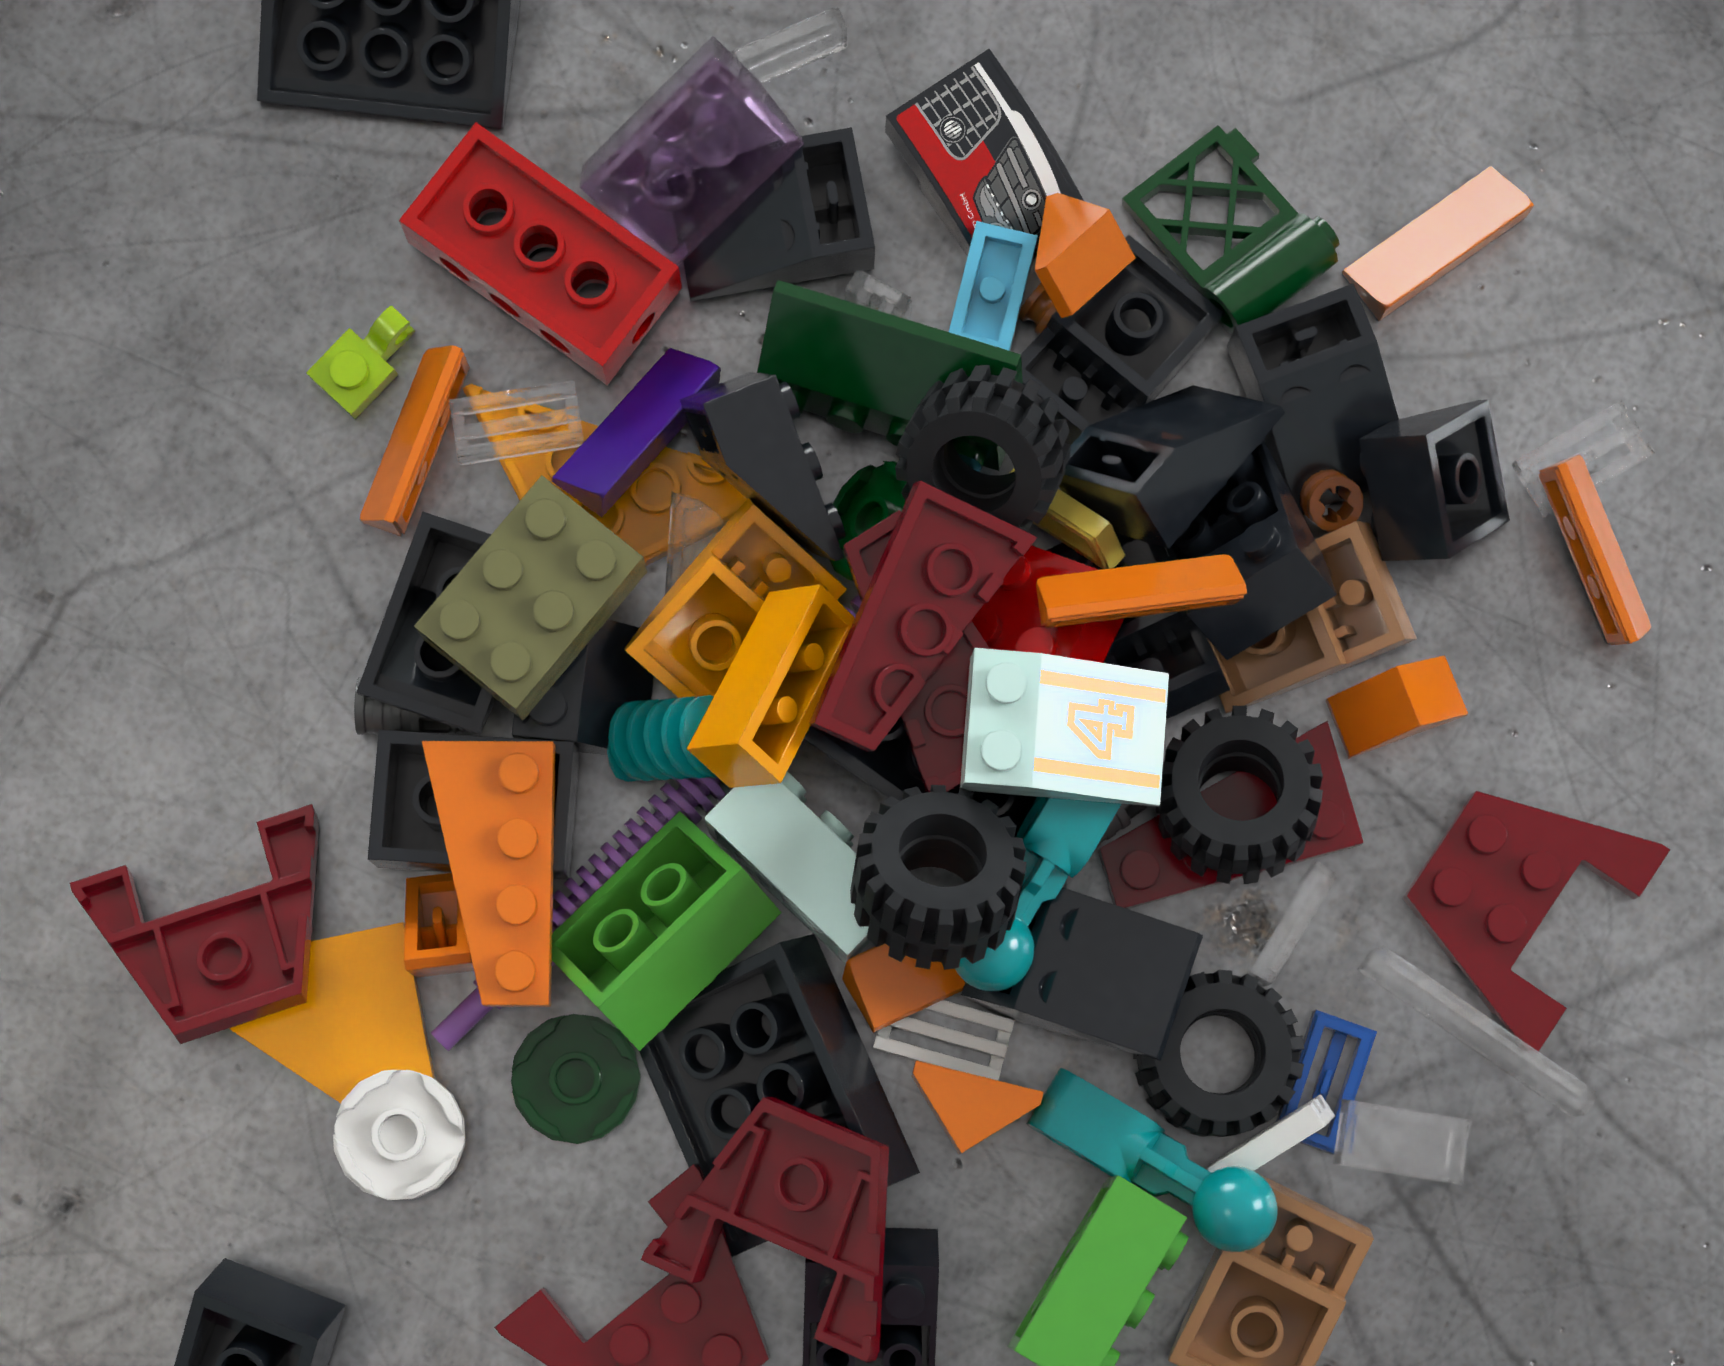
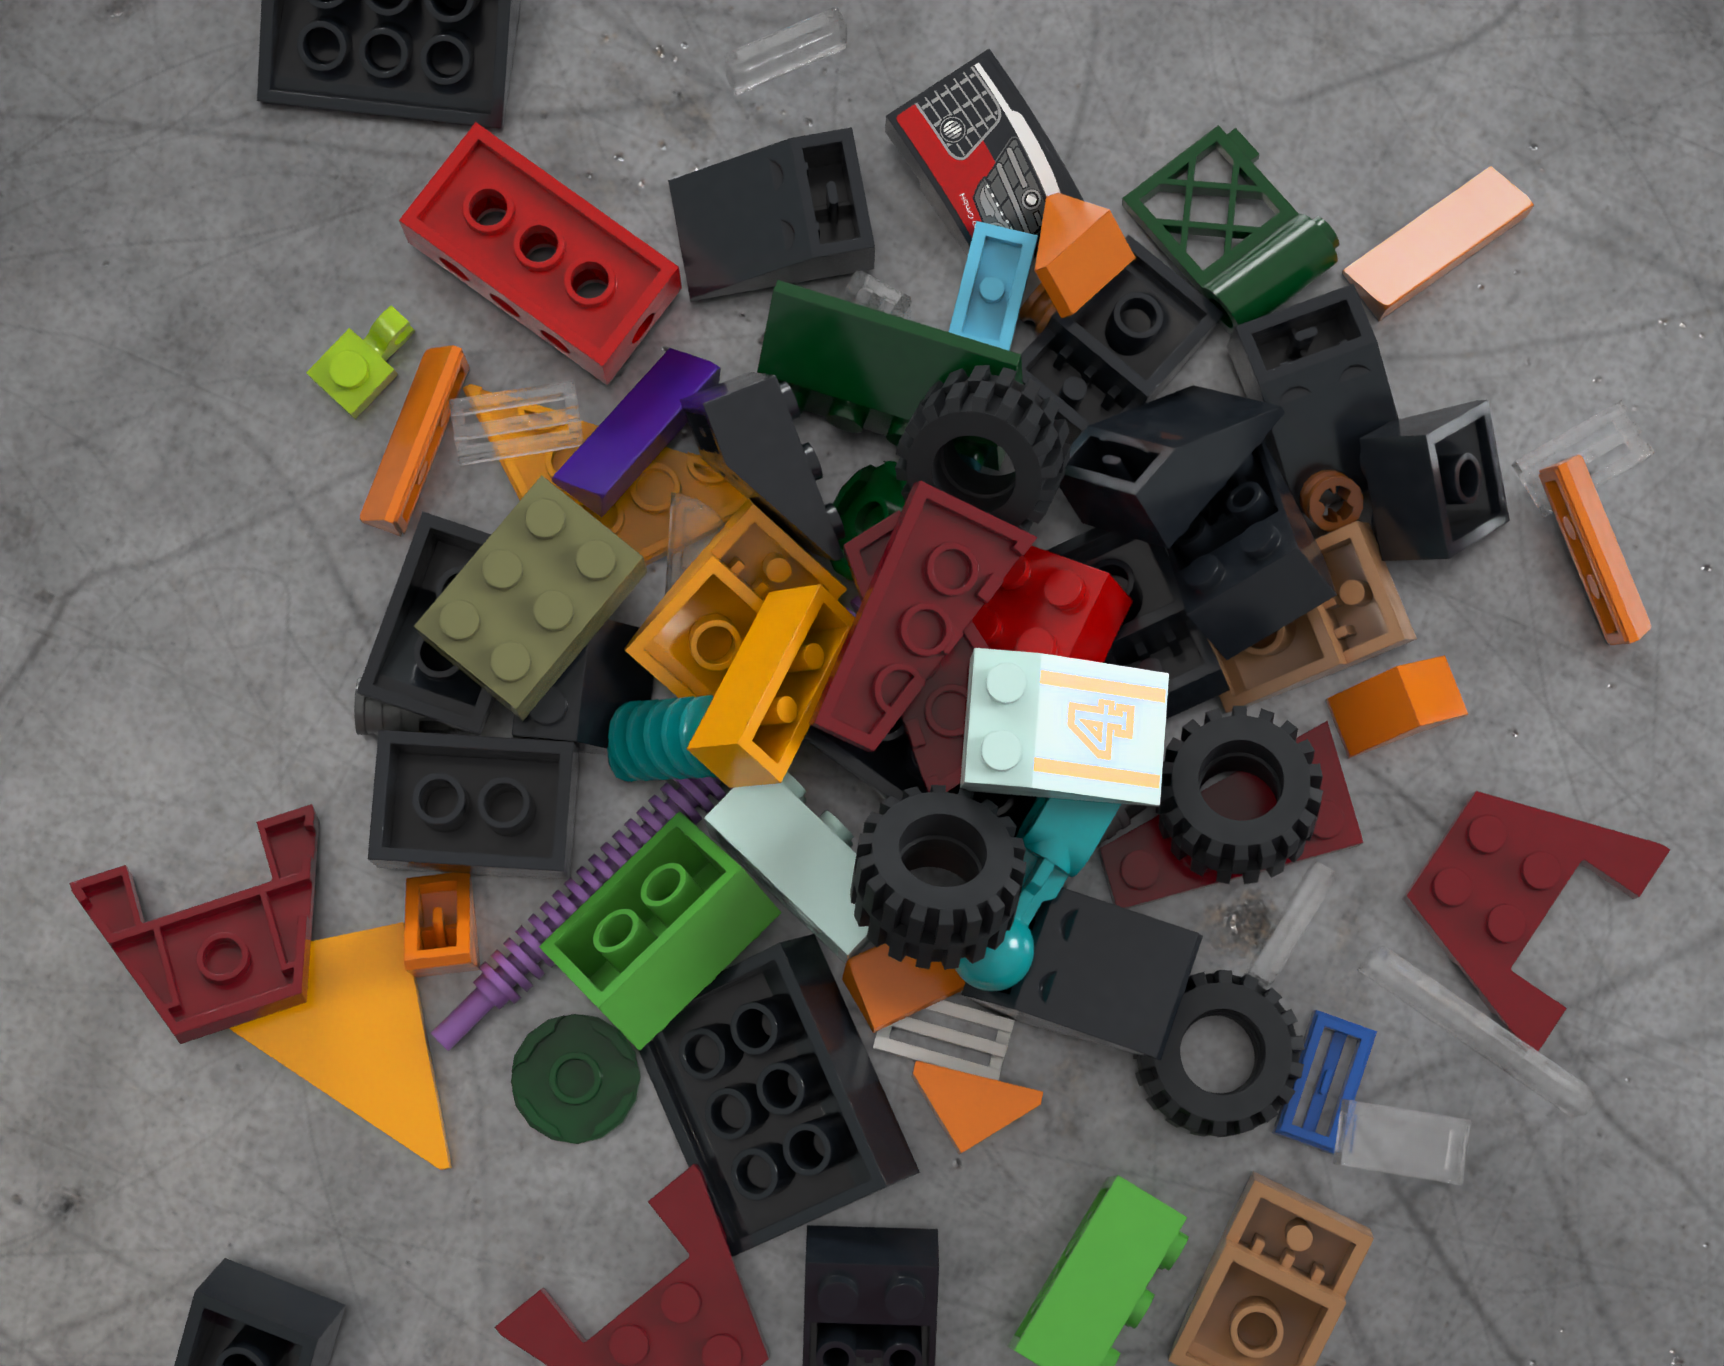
(399, 1134): white tile -> none
(500, 851): orange wing -> none
(691, 153): clear purple slope -> none
(803, 1190): dark red wing -> none
(1082, 530): light yellow tile -> none
(1139, 590): orange slope -> none
(1229, 1206): teal beam -> none
(1278, 1136): white tile -> none

